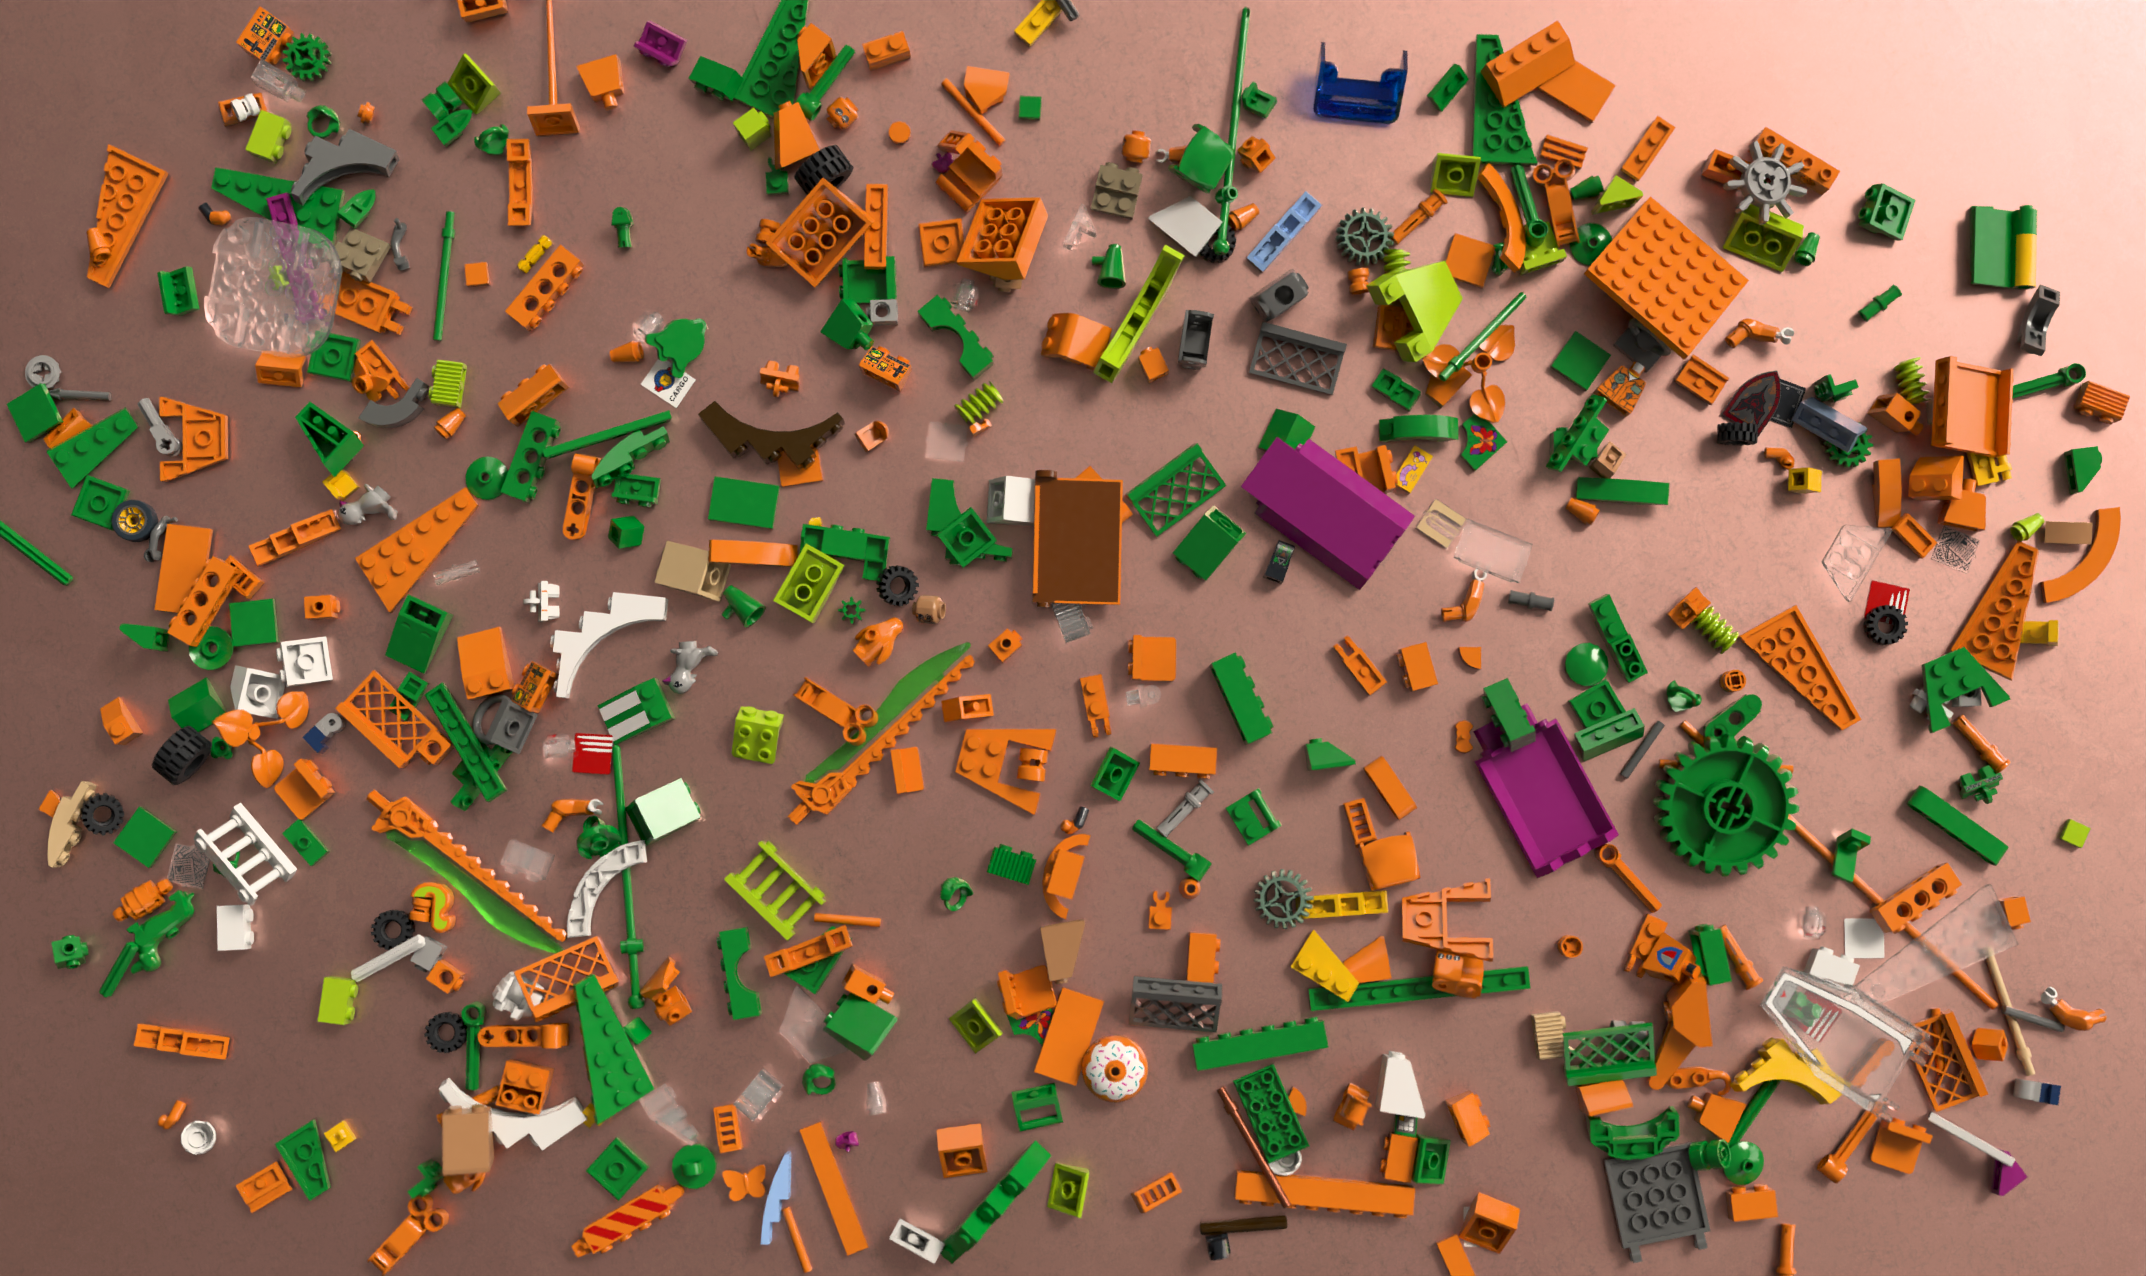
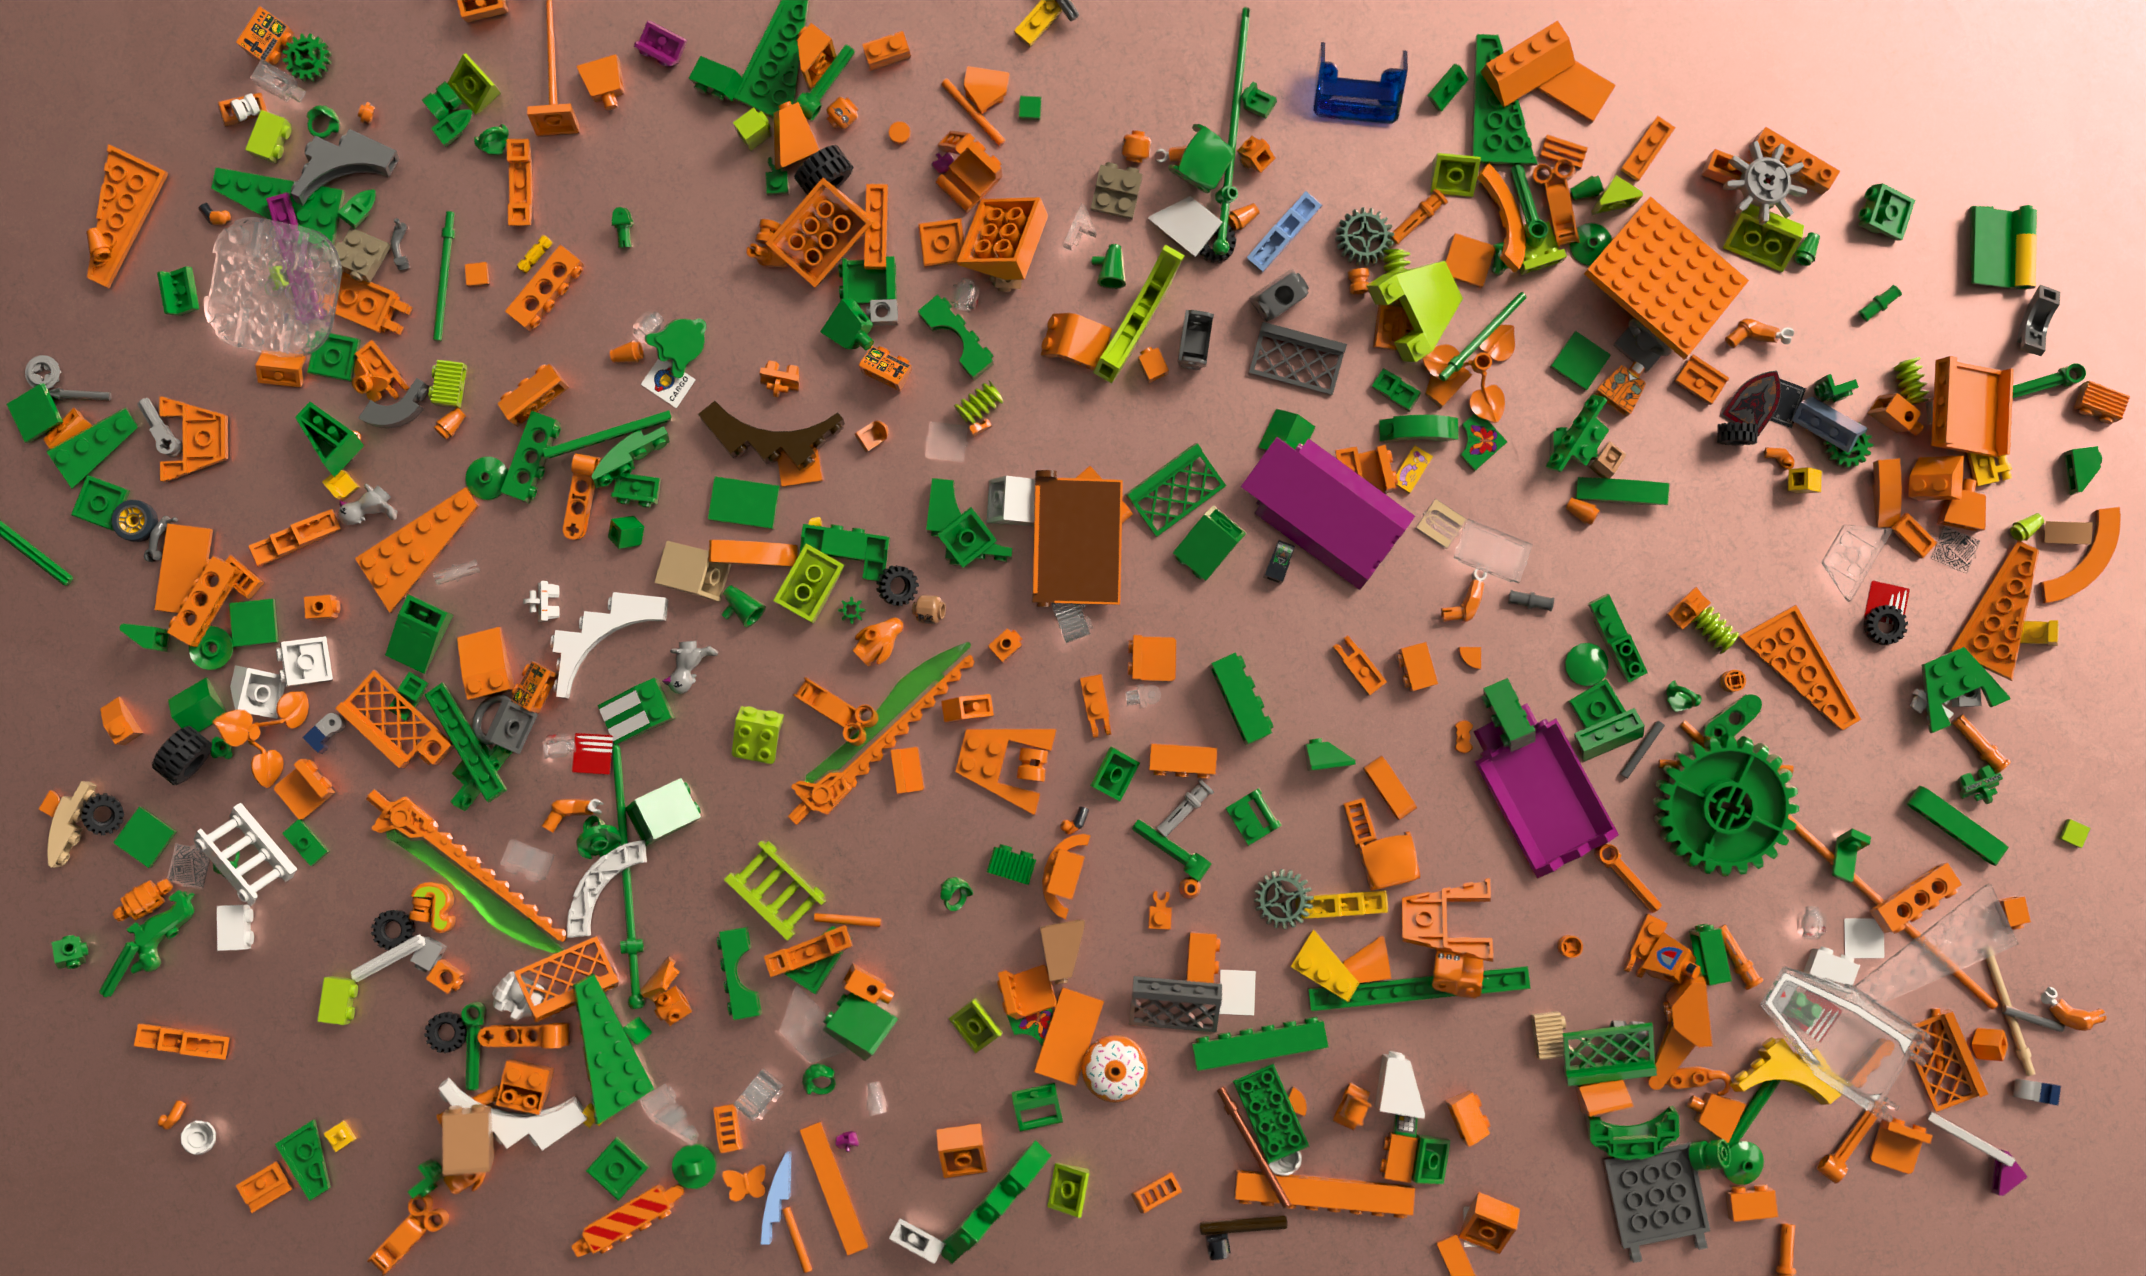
(1237, 992): none -> white sticker

